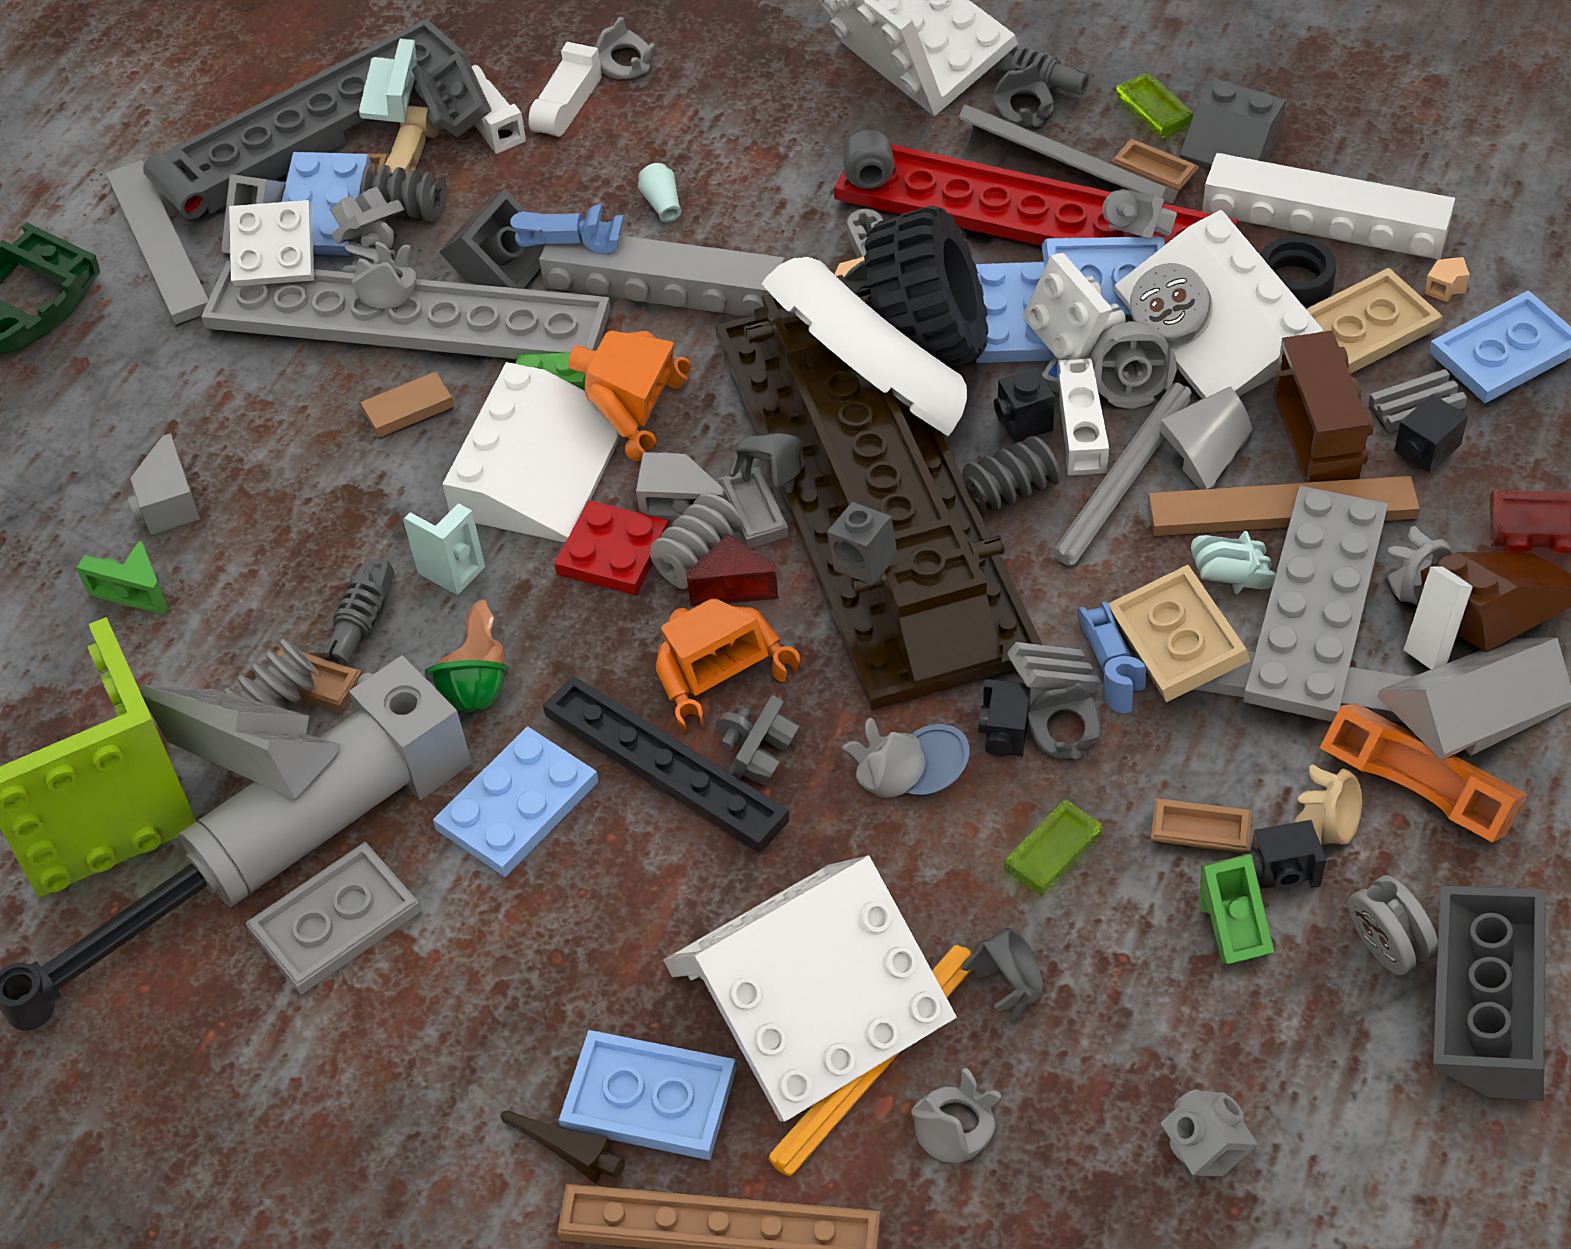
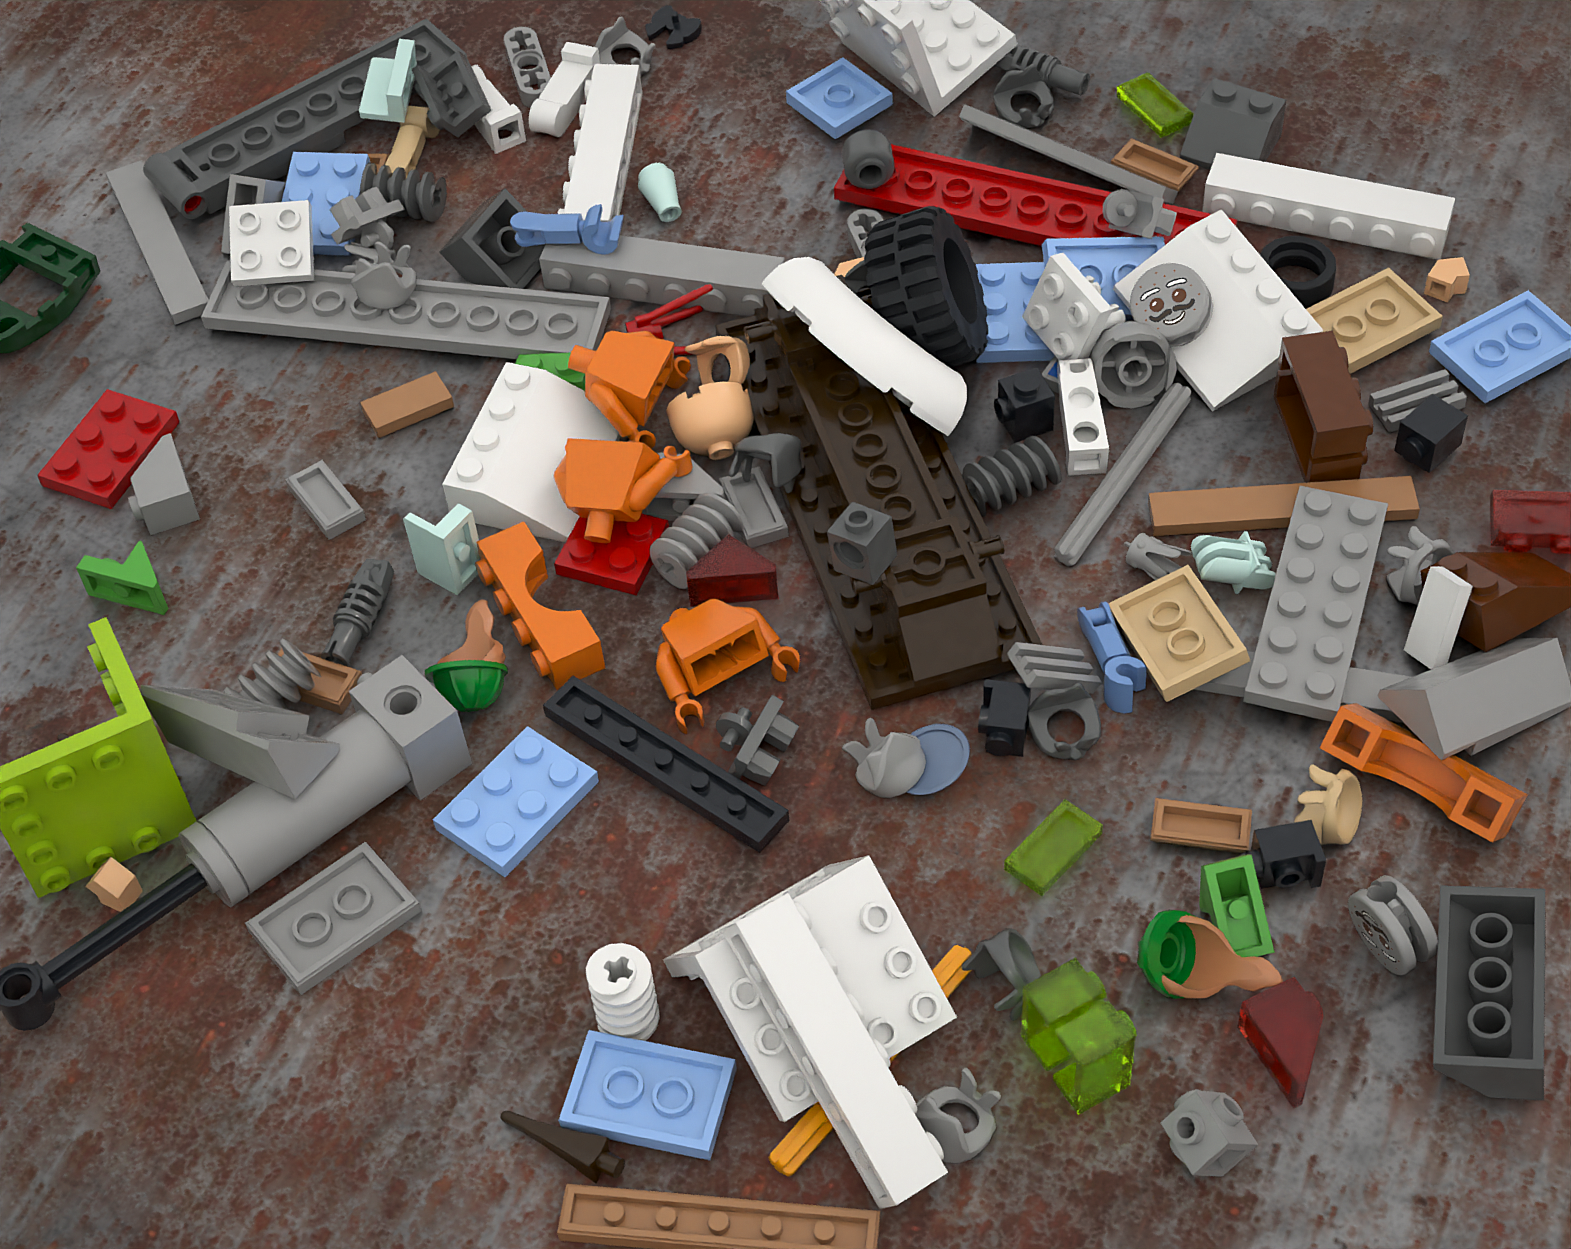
(107, 448): none -> red plate
(115, 885): none -> light nougat piece
(325, 499): none -> light grey tile
(530, 56): none -> light grey beam
(560, 640): none -> orange arch
(604, 141): none -> white brick
(614, 481): none -> orange torso
(623, 991): none -> white piece
(651, 323): none -> red plant
(681, 29): none -> black piece
(708, 351): none -> light nougat piece
(713, 419): none -> light nougat cylinder
(836, 1051): none -> white brick
(839, 98): none -> light blue plate
(1069, 1019): none -> clear neon green piece
(1151, 555): none -> light grey piece
(1194, 959): none -> piece
(1208, 435): light grey slope -> none
(1284, 1033): none -> clear red slope

